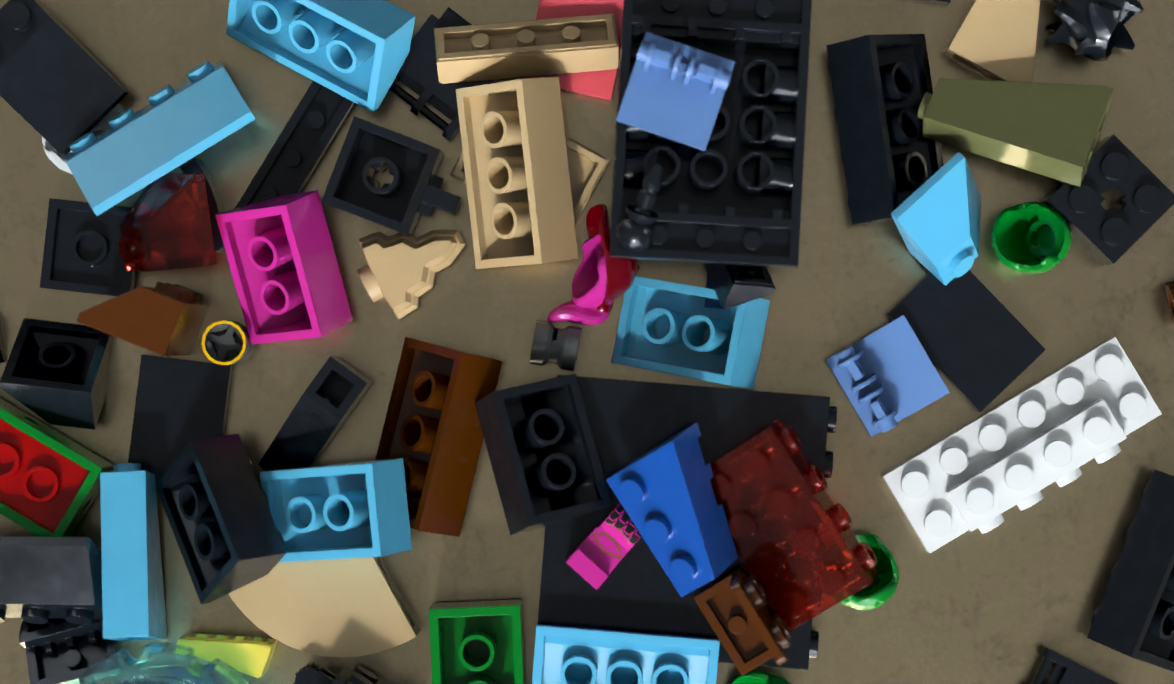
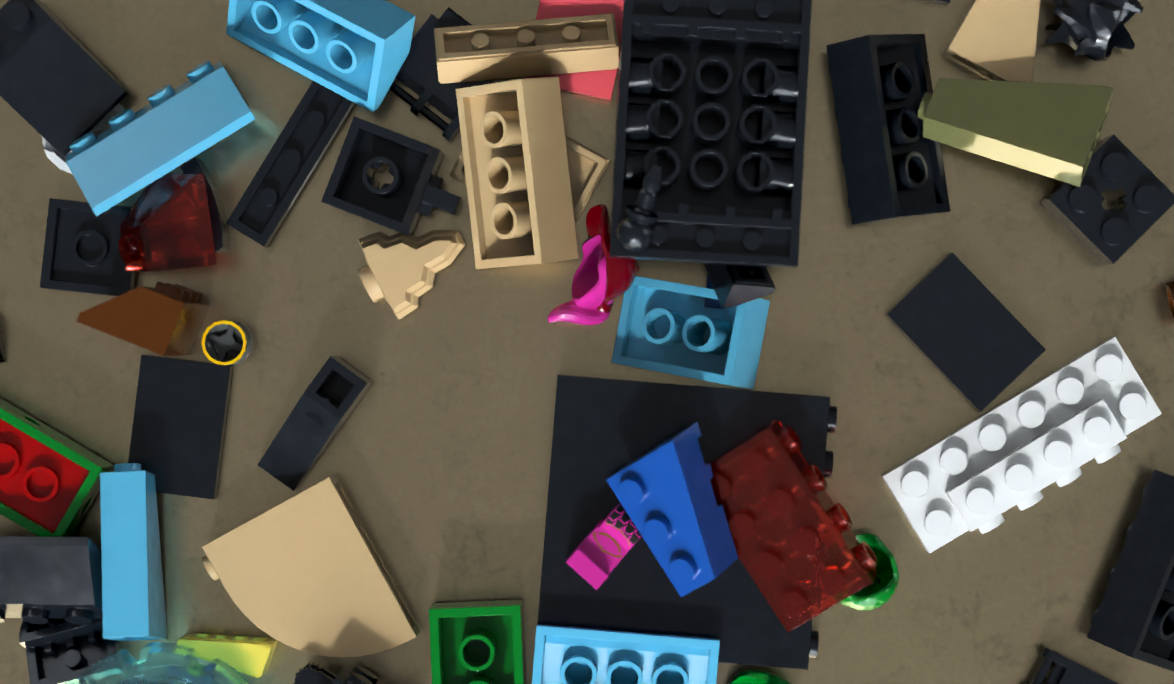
(59, 371): black slope -> none
(219, 516): black slope -> none
(284, 268): dark pink slope -> none
(340, 509): medium azure slope -> none
(437, 430): reddish brown slope -> none
(542, 453): black slope -> none
(555, 345): dark grey wheel -> none
(675, 91): medium blue hinge -> none
(743, 622): reddish brown bracket -> none
(887, 376): medium blue hinge -> none
(943, 221): medium azure slope -> none
(1031, 237): green hair -> none

